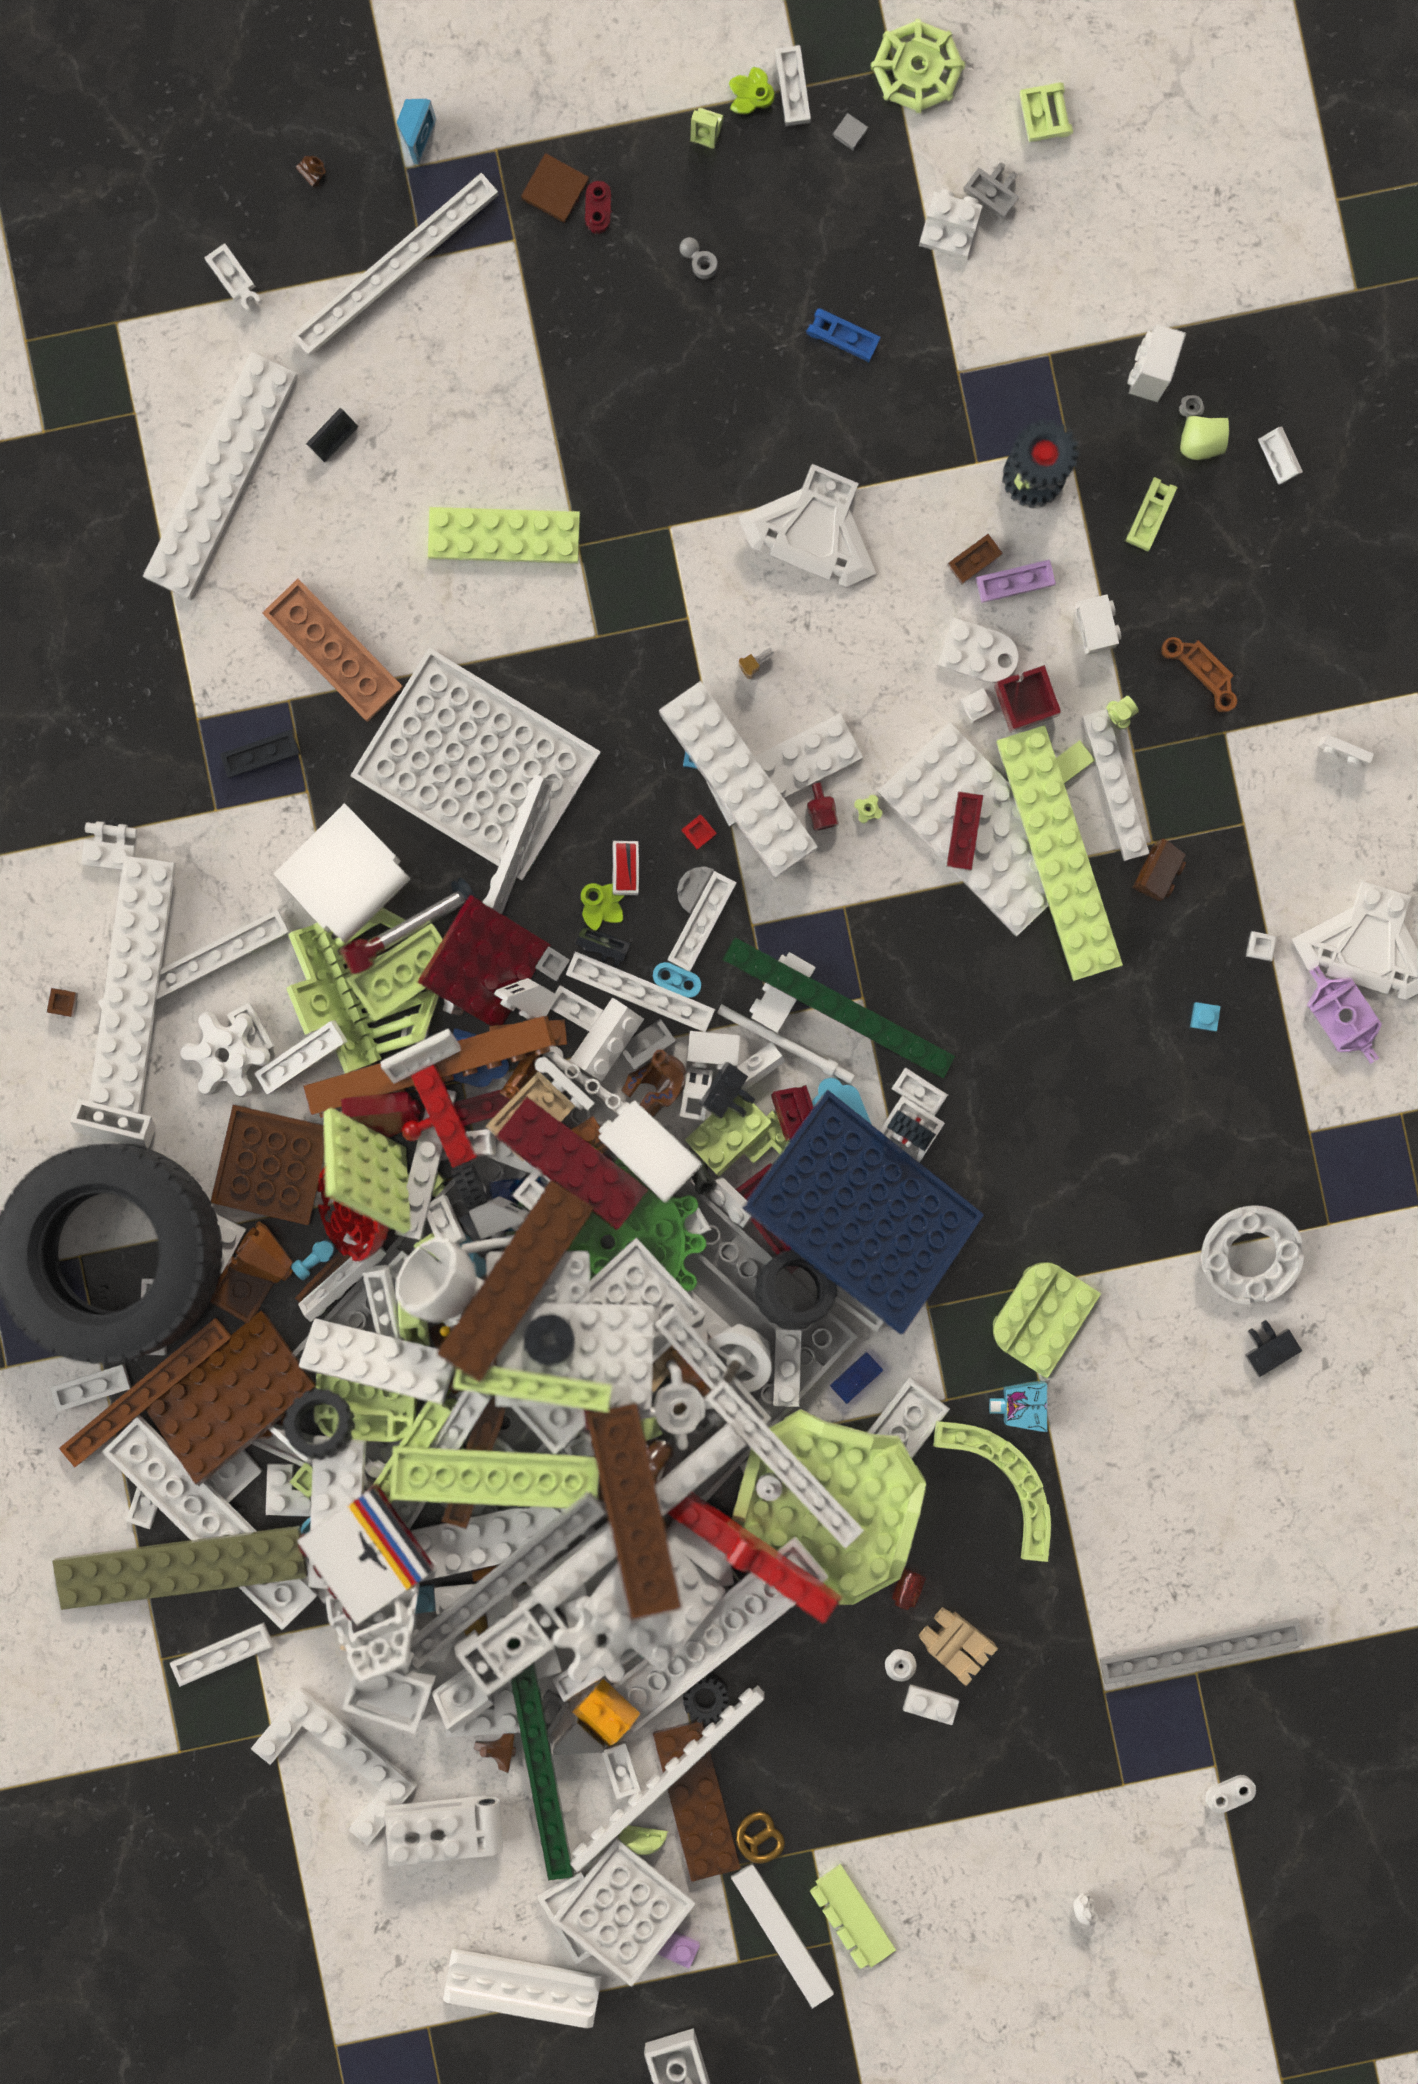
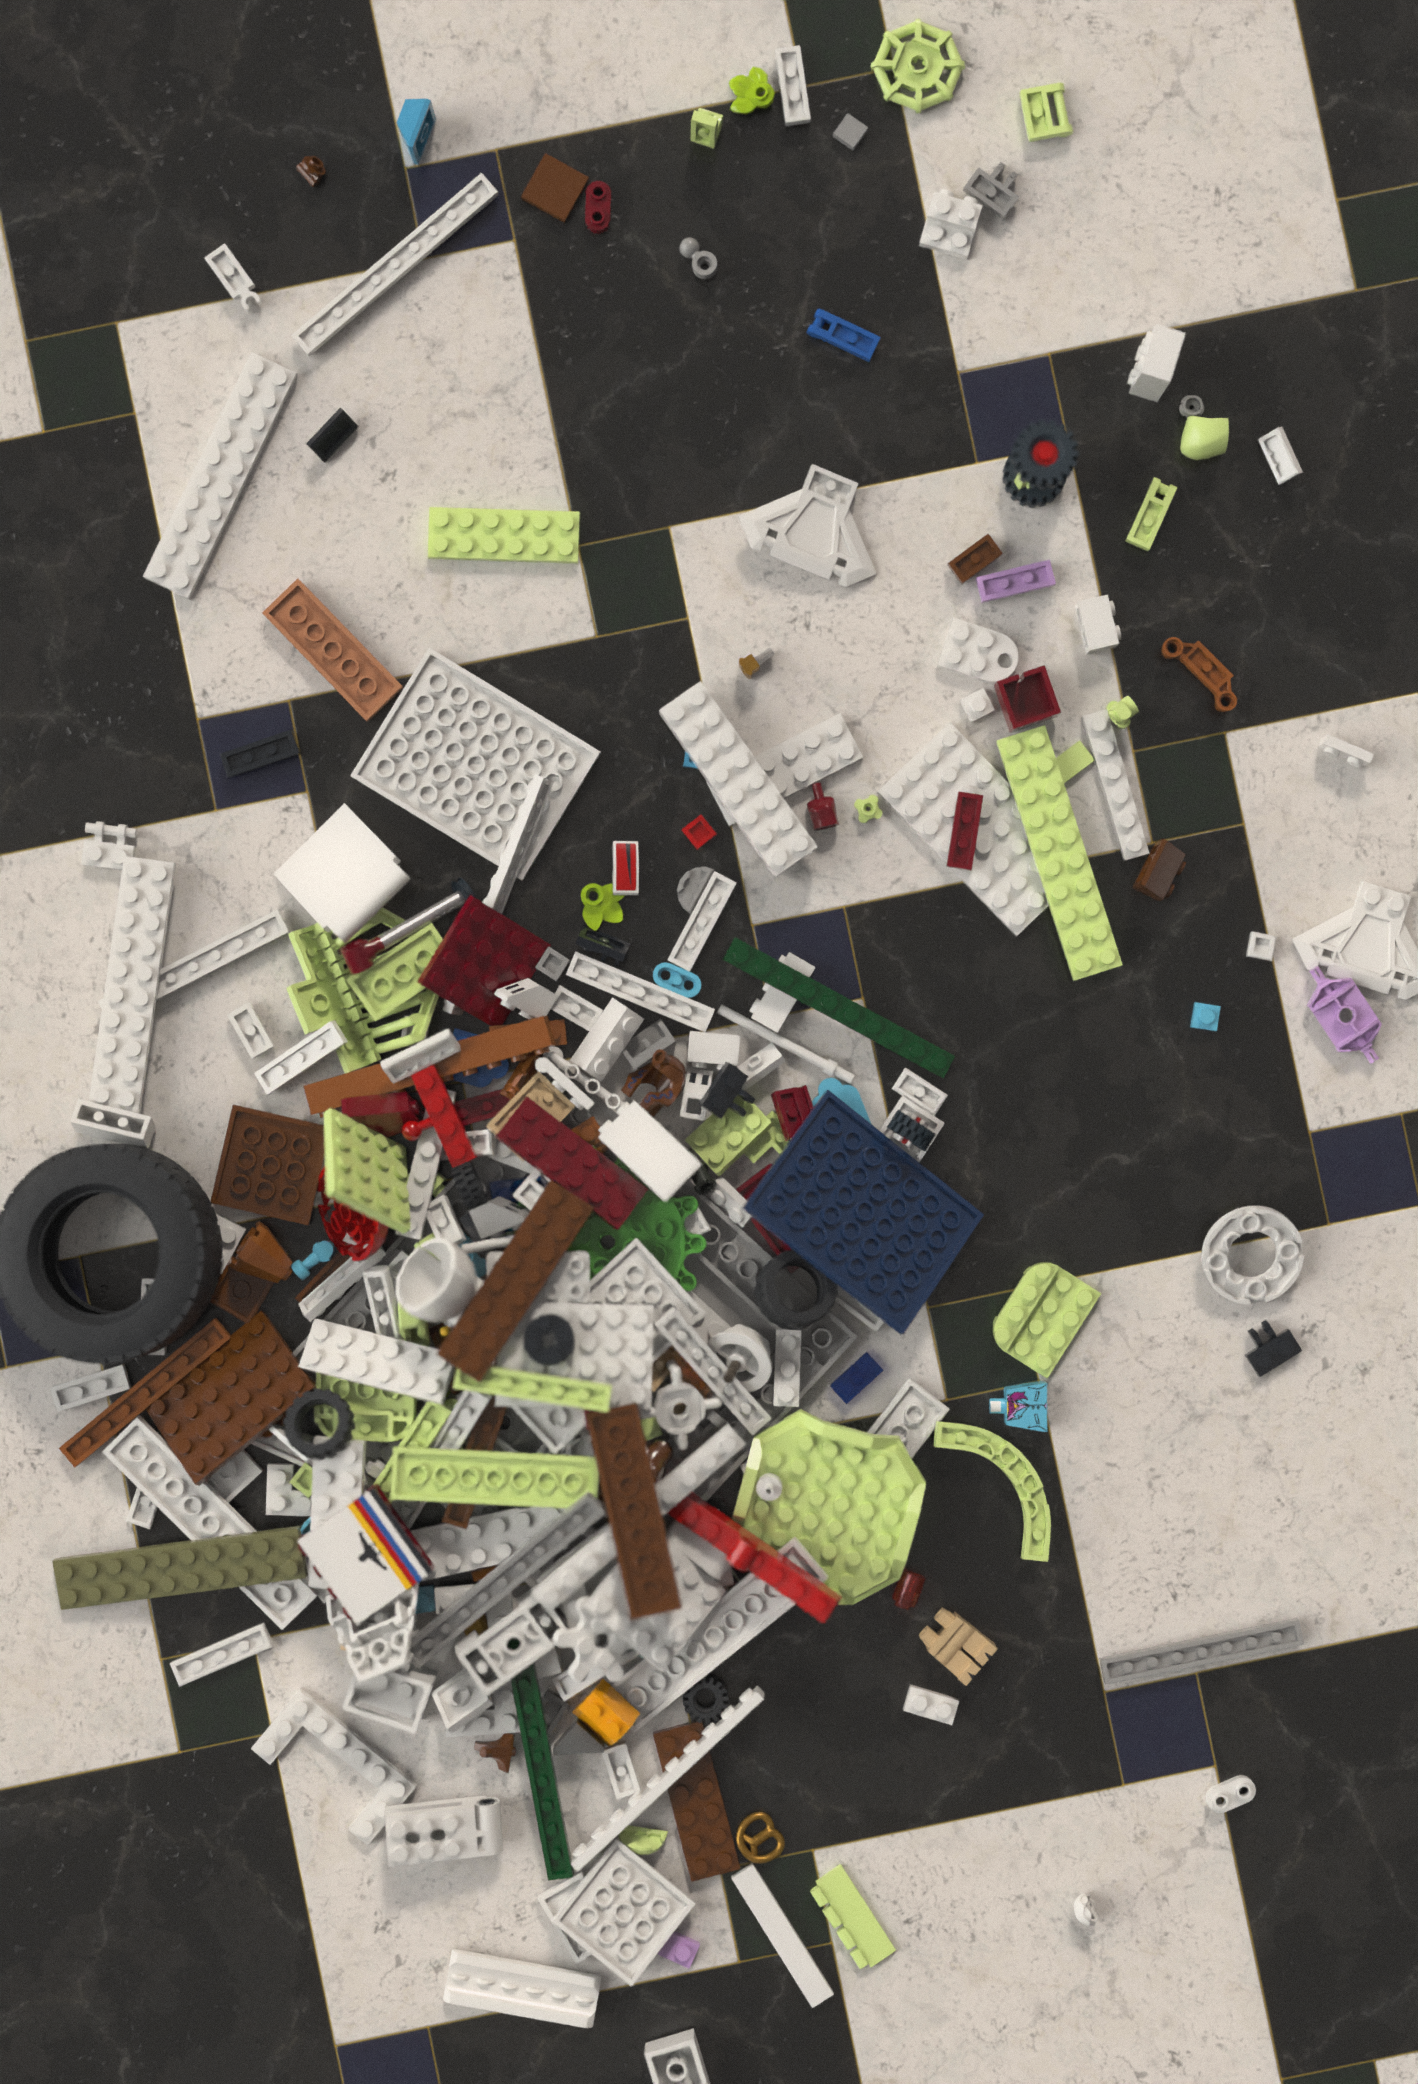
(62, 1002): reddish brown plate -> none
(241, 1054): white plate -> none
(784, 1464): white plate -> none
(900, 1657): white plate -> none

